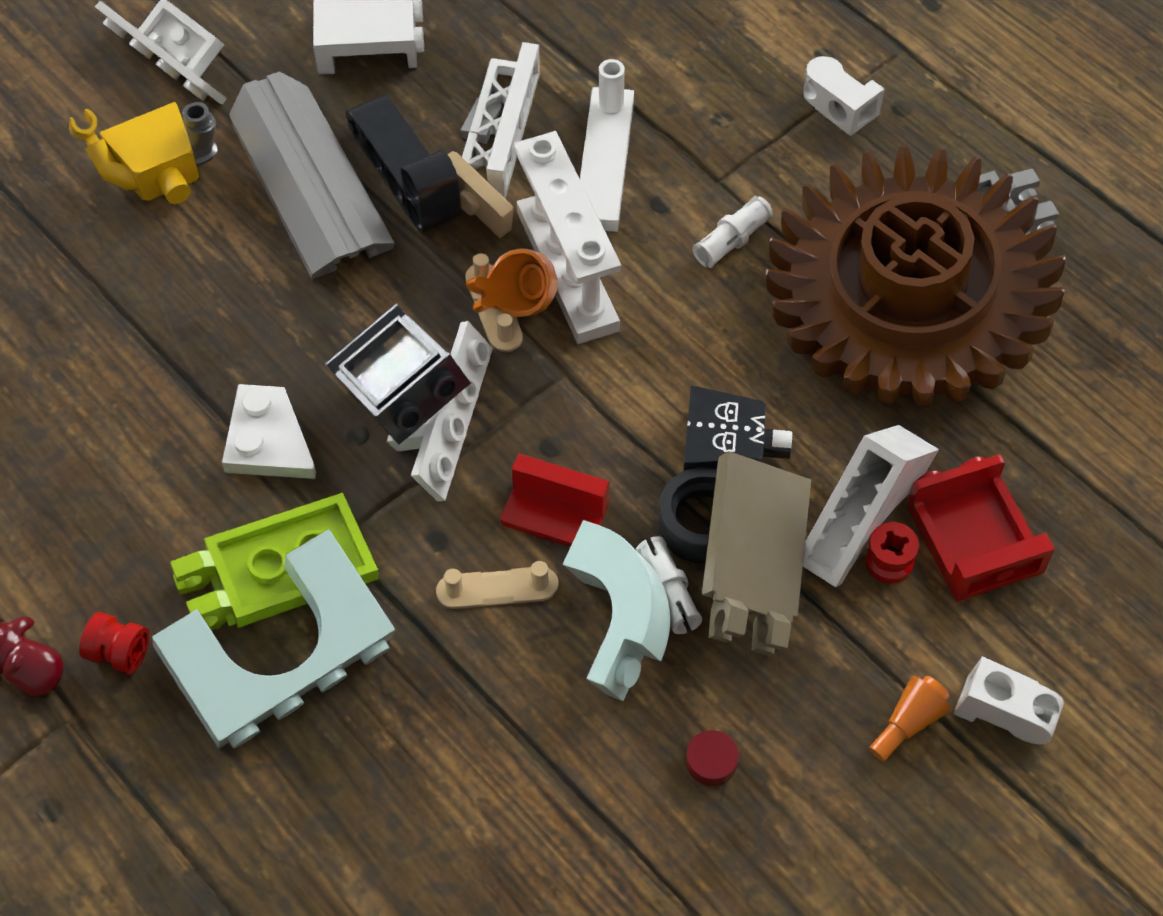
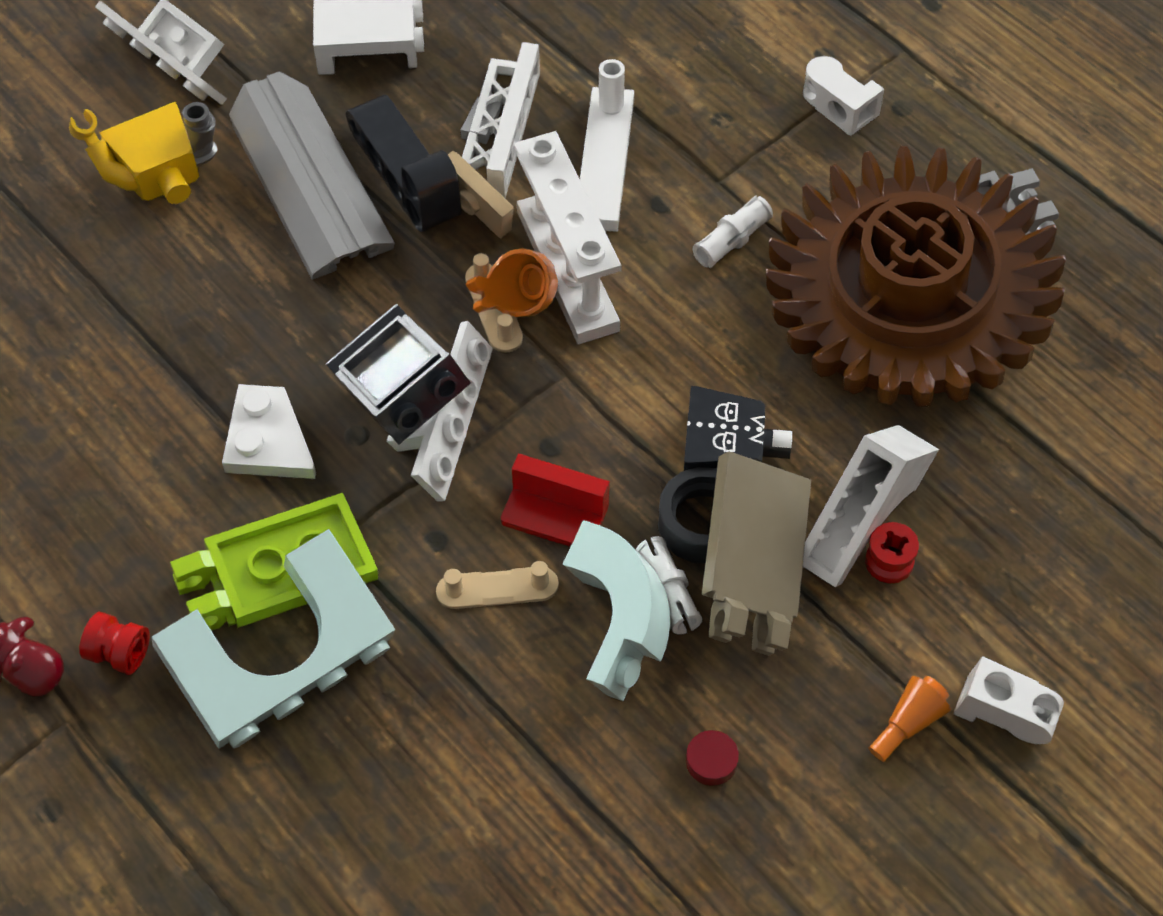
(976, 528): red panel -> none

